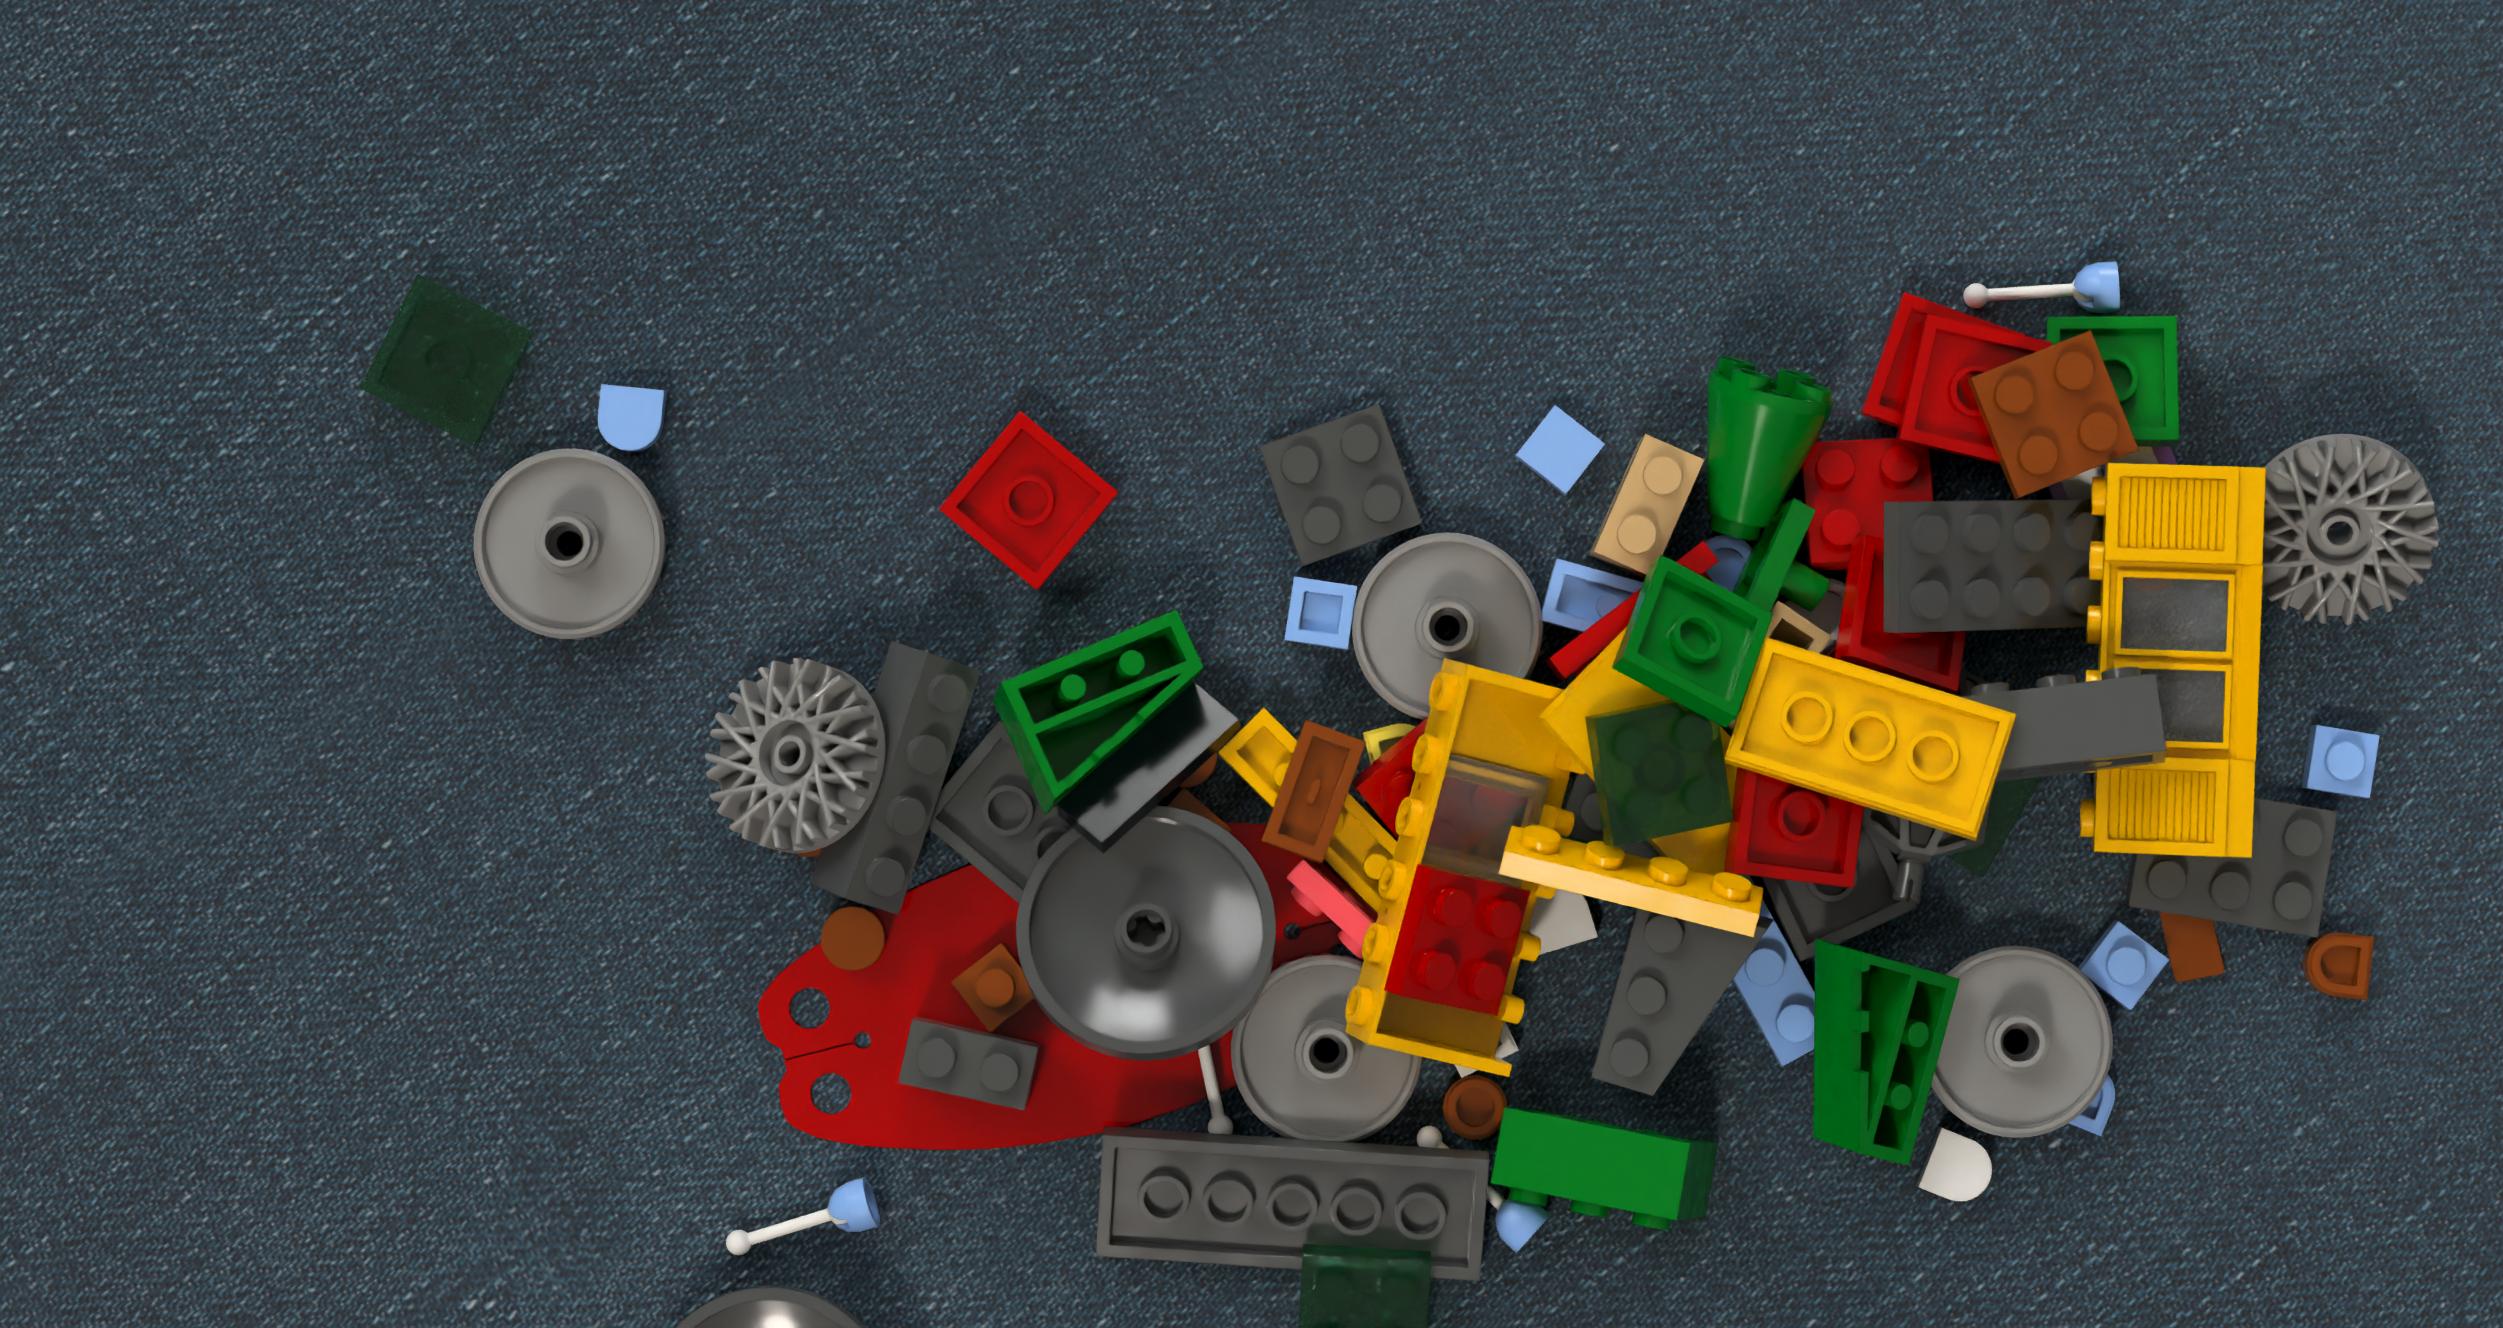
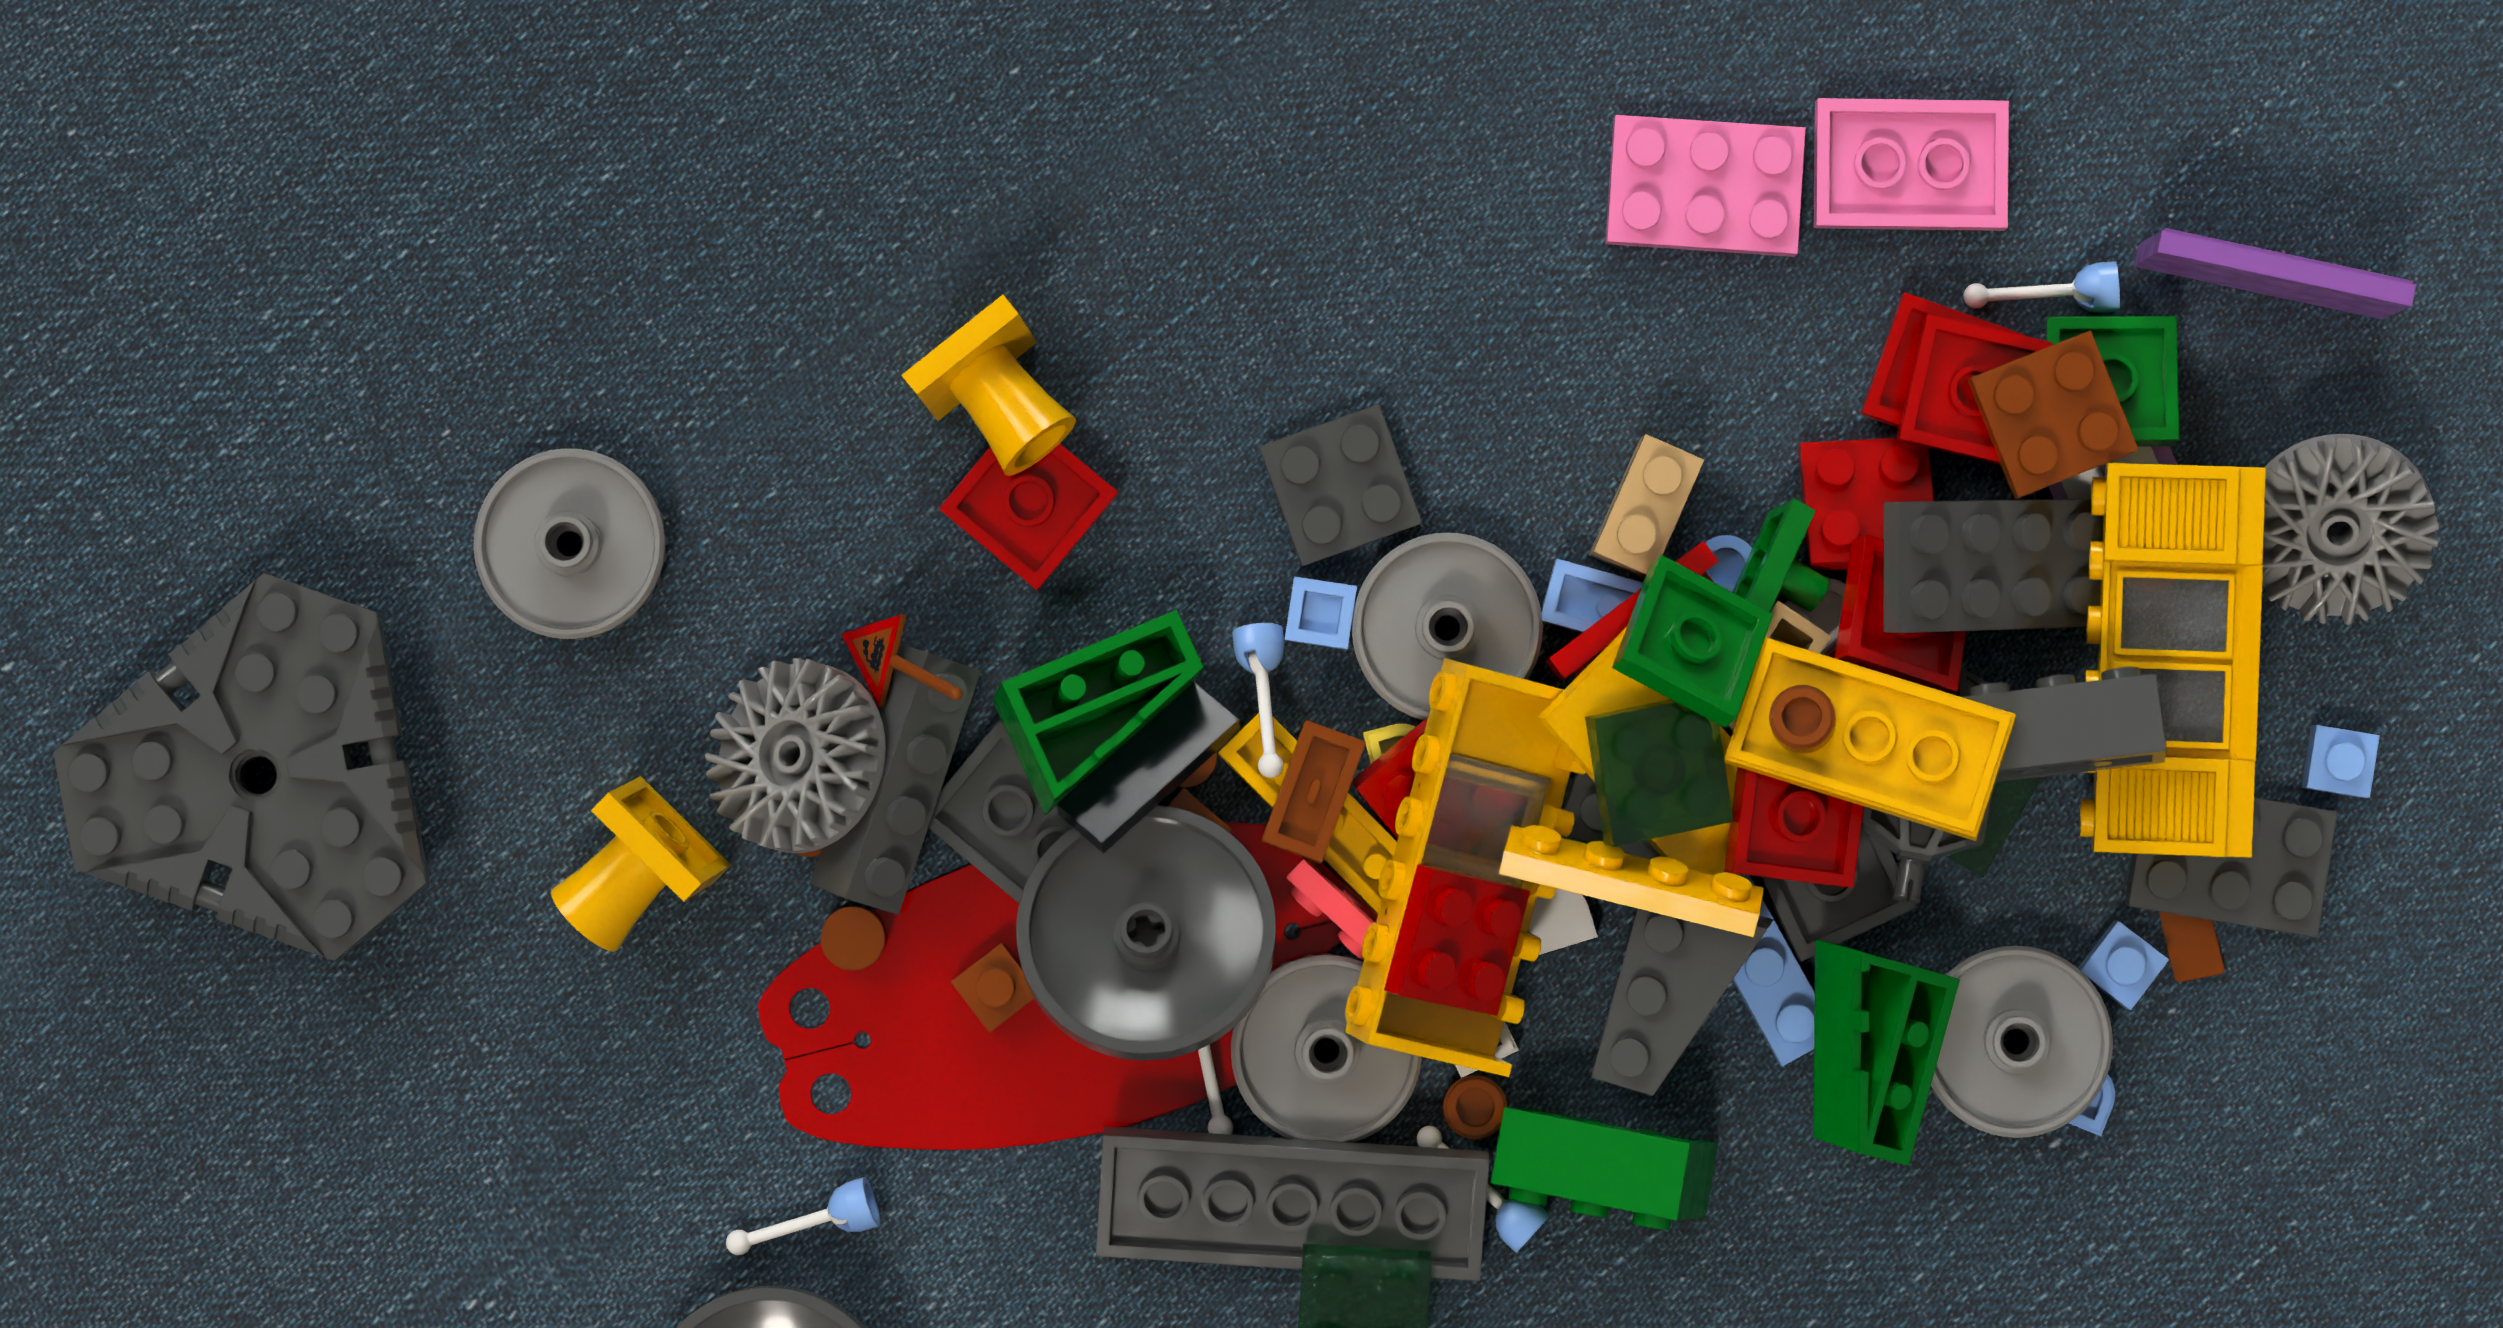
(167, 791): none -> dark grey plate
(447, 360): clear green plate -> none
(631, 416): light blue tile -> none
(648, 852): none -> yellow plant
(876, 655): none -> piece
(969, 1063): dark grey brick -> none
(982, 374): none -> yellow plant
(1260, 650): none -> hinge
(1559, 450): light blue tile -> none
(1705, 185): none -> bright pink plate
(1757, 441): green cone -> none
(1802, 719): none -> dark orange tile
(1911, 164): none -> bright pink plate
(1955, 1167): white tile -> none
(2275, 274): none -> medium lavender tile
(2339, 964): dark orange tile -> none

